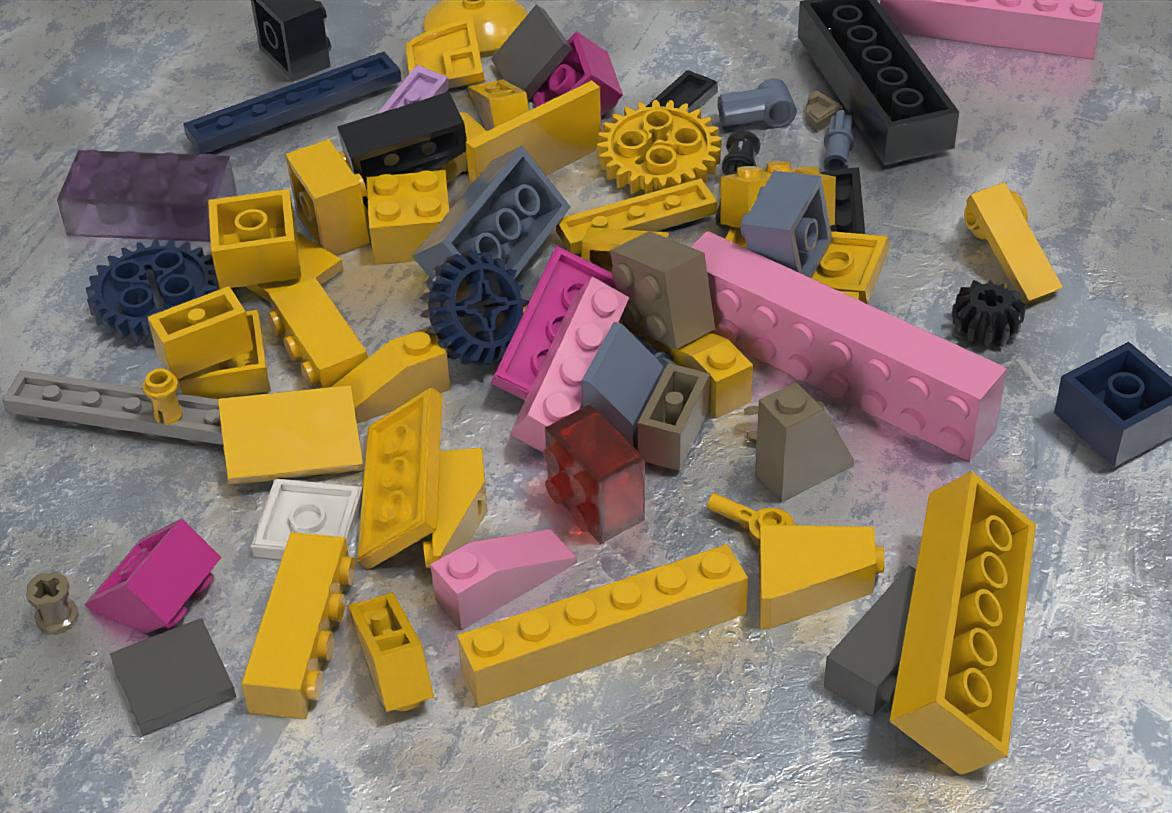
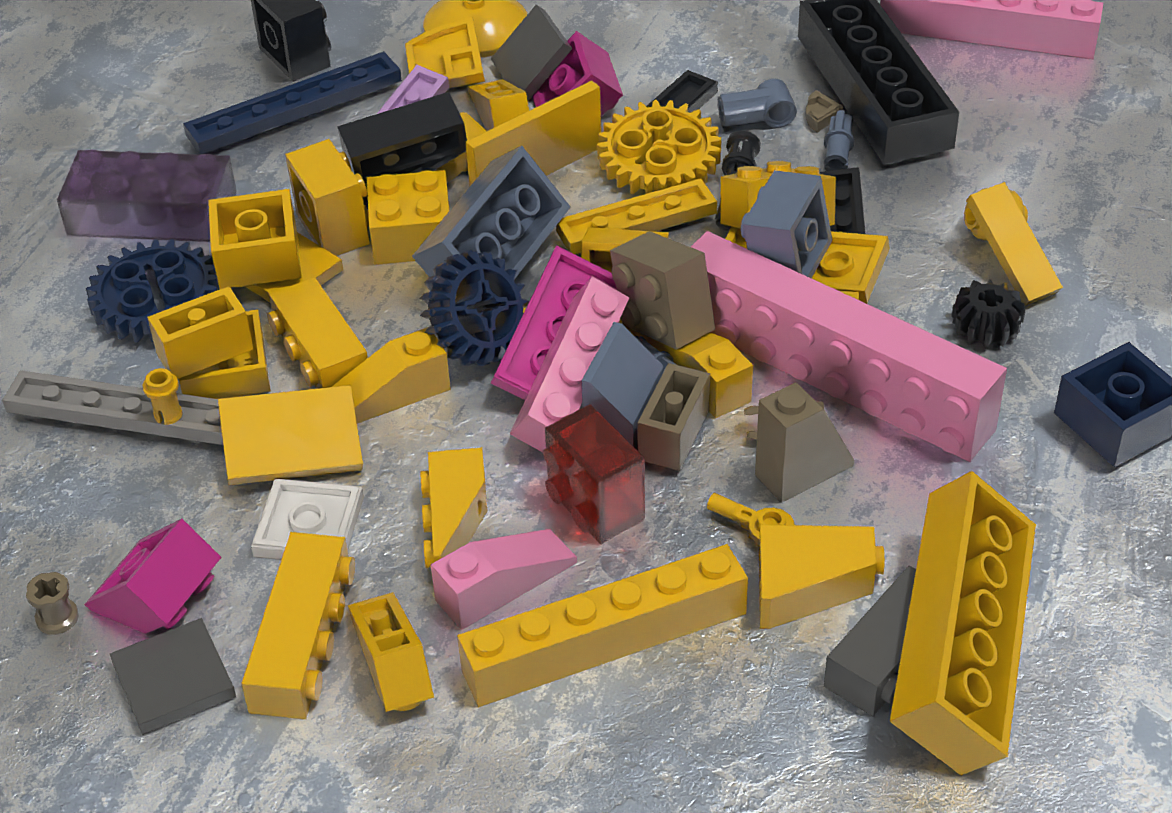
(400, 479): yellow tile -> none

